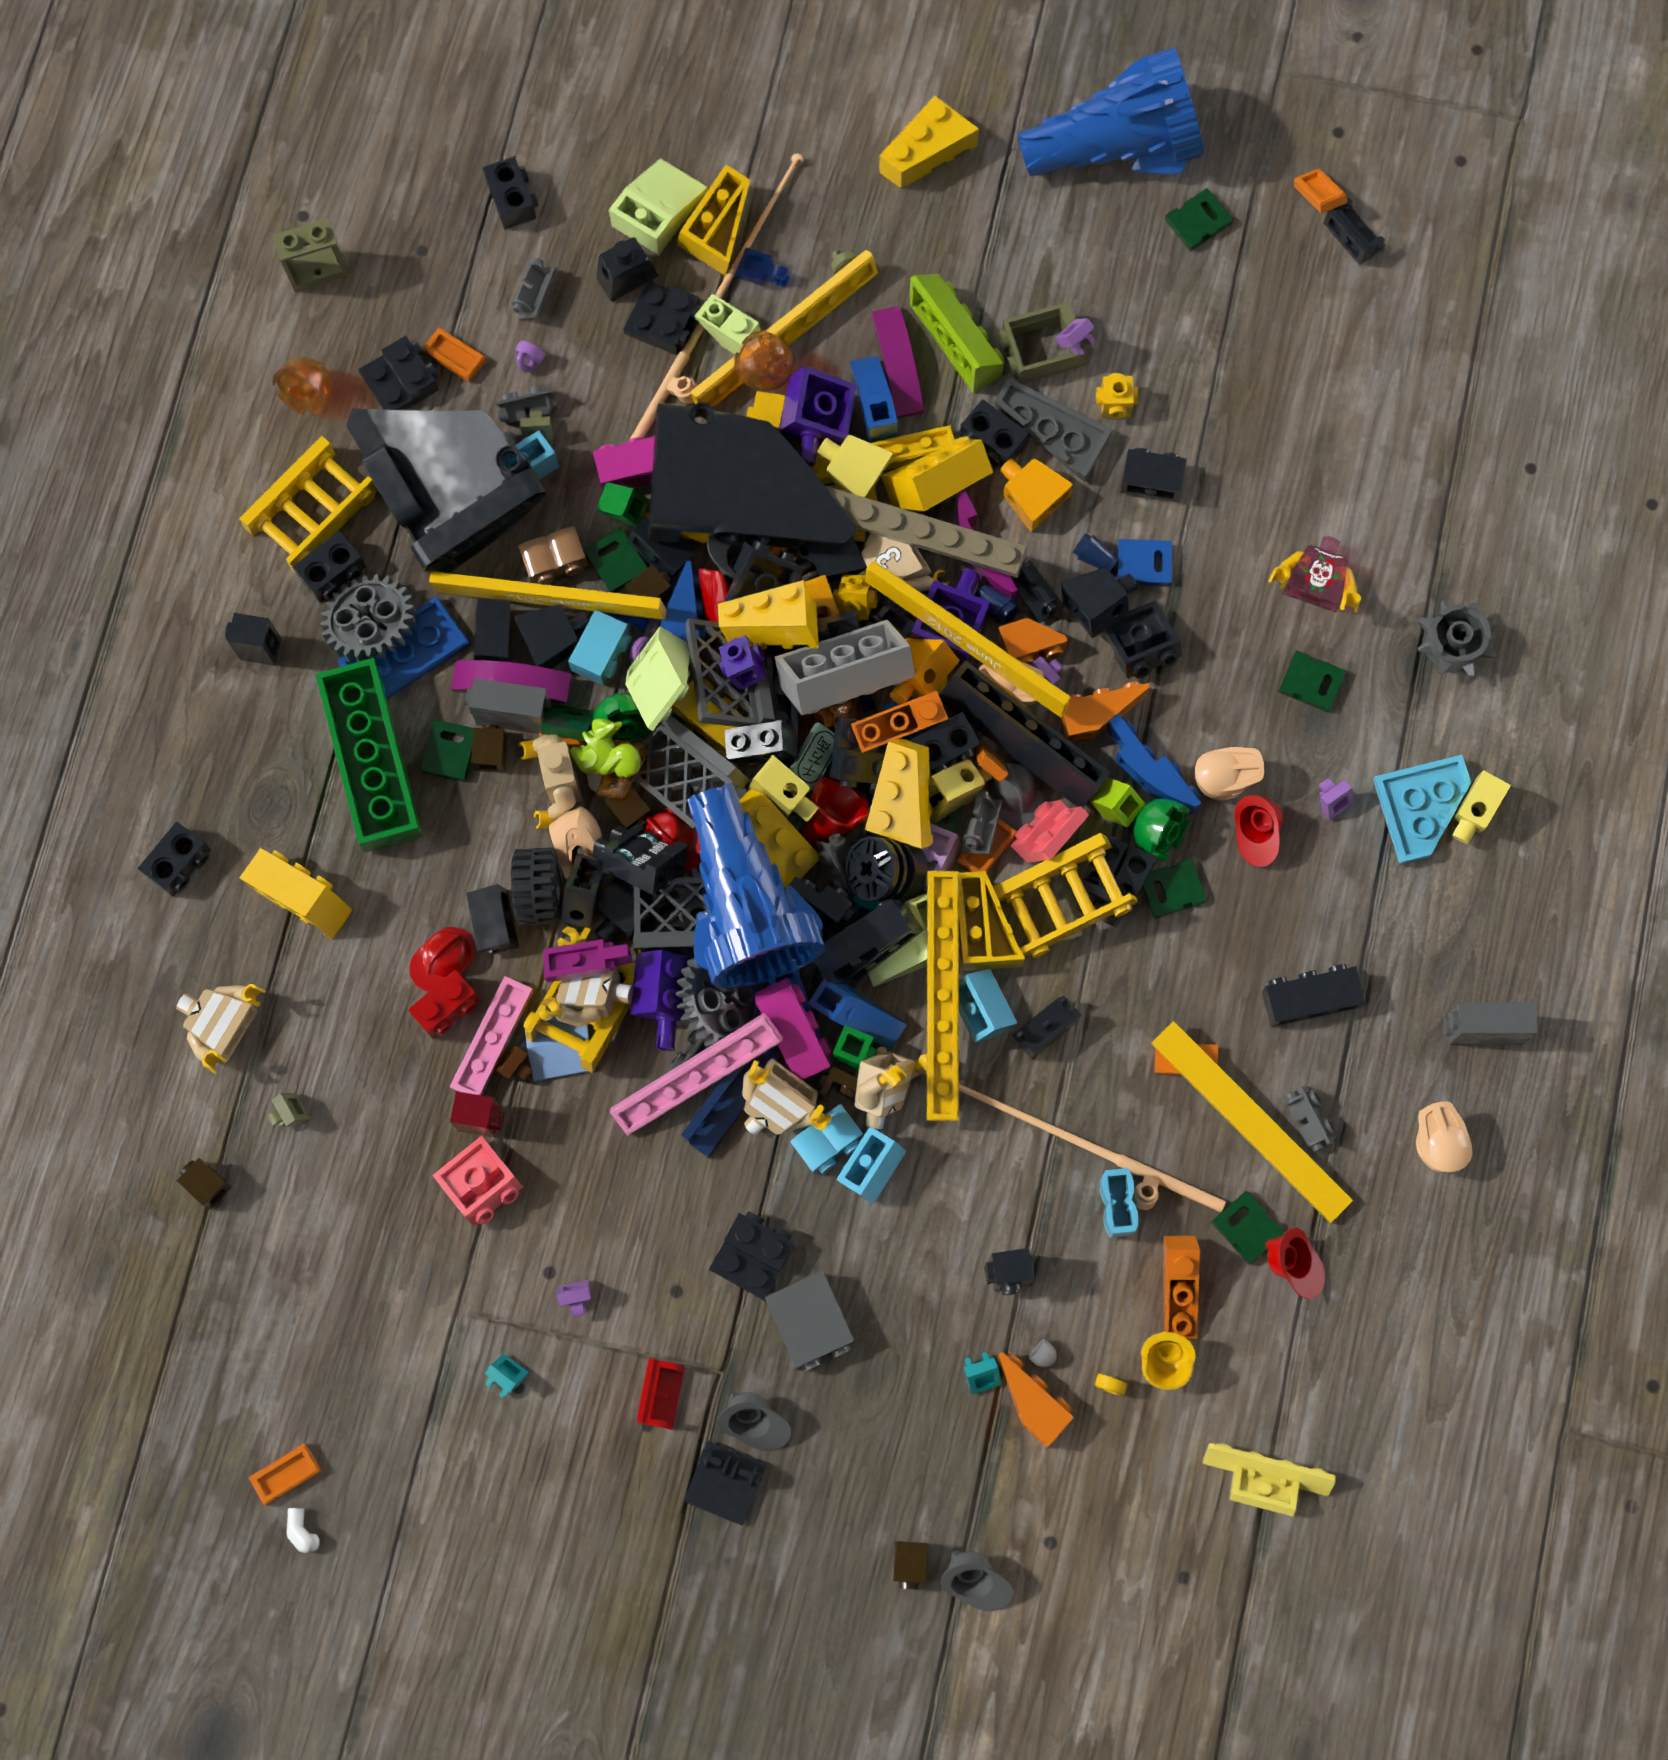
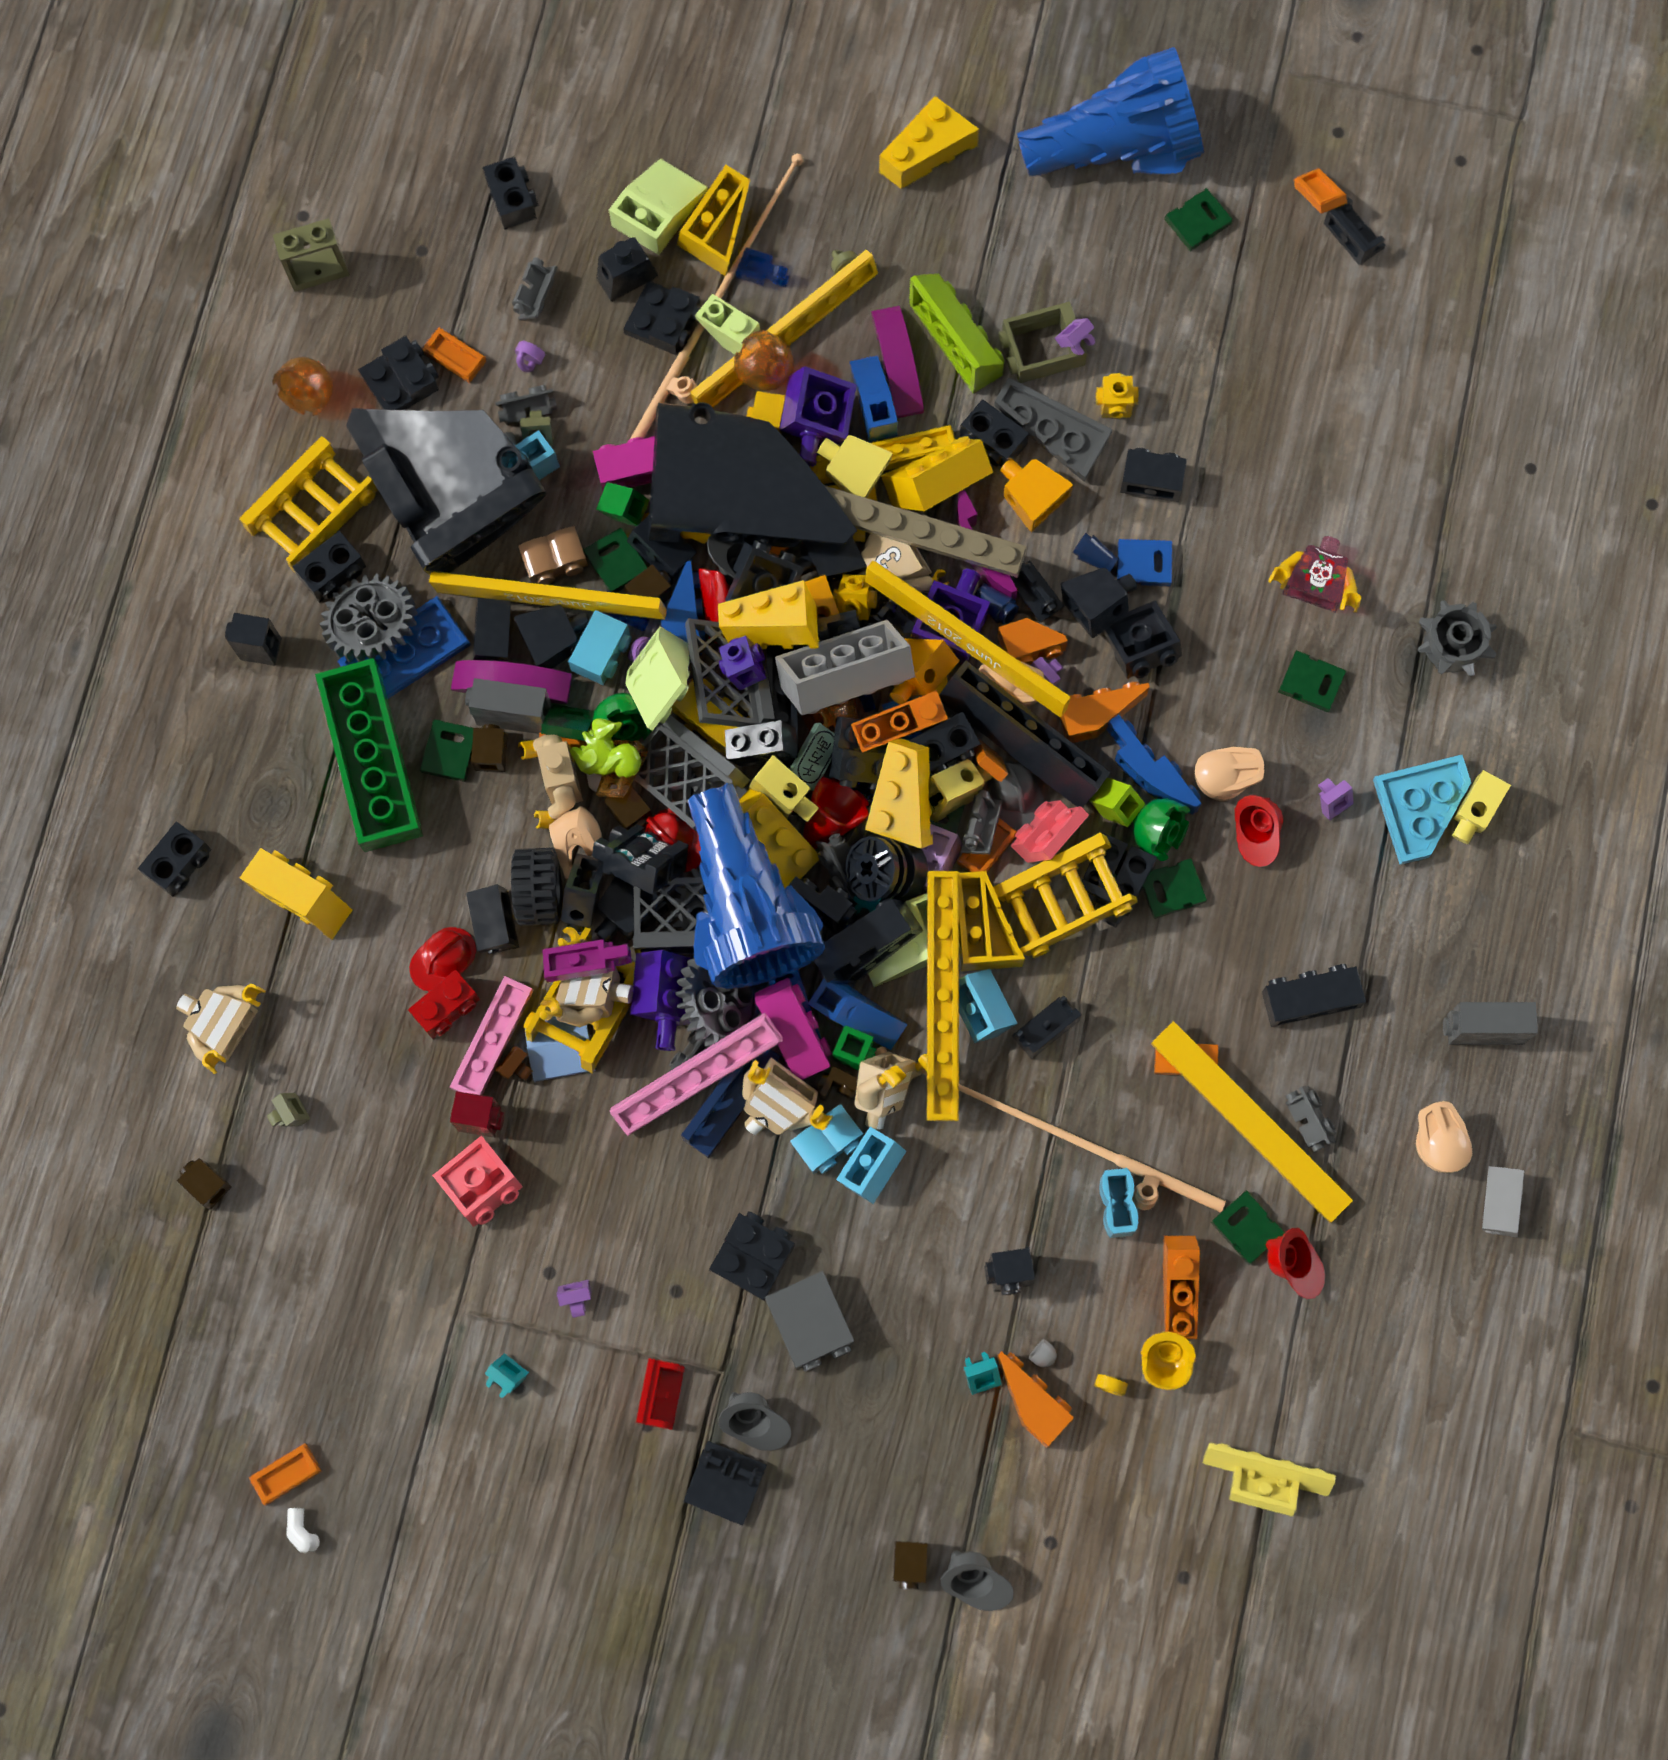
(1503, 1201): none -> light grey hinge

